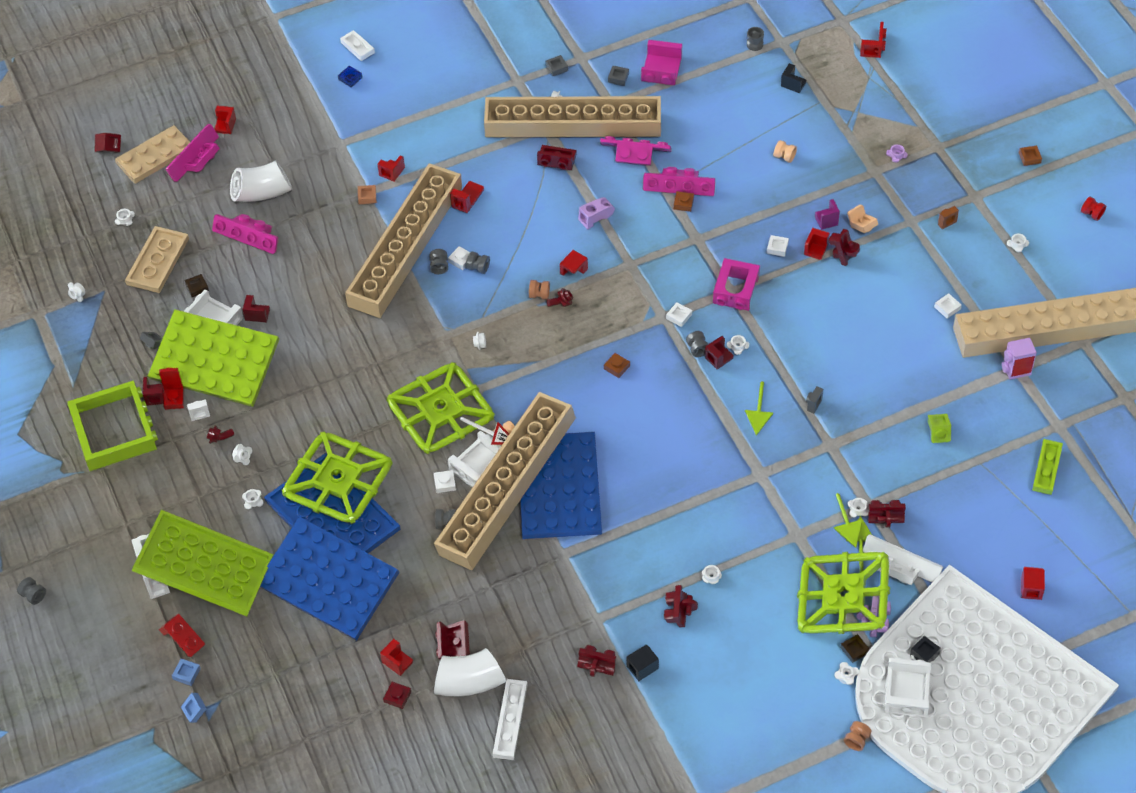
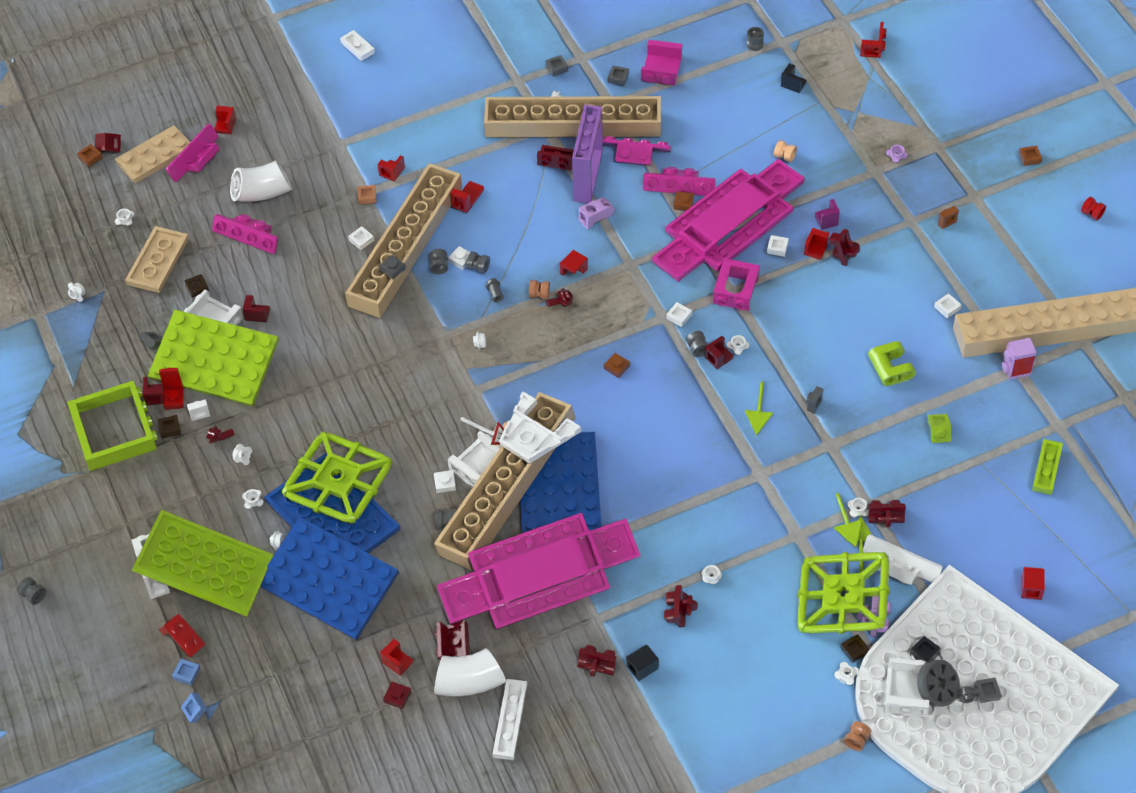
(89, 155): none -> dark orange plate
(169, 426): none -> dark brown plate
(277, 539): none -> white plate
(350, 76): clear blue plate -> none
(361, 238): none -> white plate
(392, 267): none -> dark grey plate
(437, 417): lime plate -> none
(493, 286): none -> dark grey pin
(530, 439): none -> white wing
(535, 563): none -> dark pink piece
(587, 153): none -> medium lavender window
(721, 212): none -> dark pink piece
(860, 220): light nougat bracket -> none
(889, 375): none -> lime connector
(928, 679): none -> dark grey wheel
(985, 689): none -> dark grey plate
(1018, 242): white plate -> none

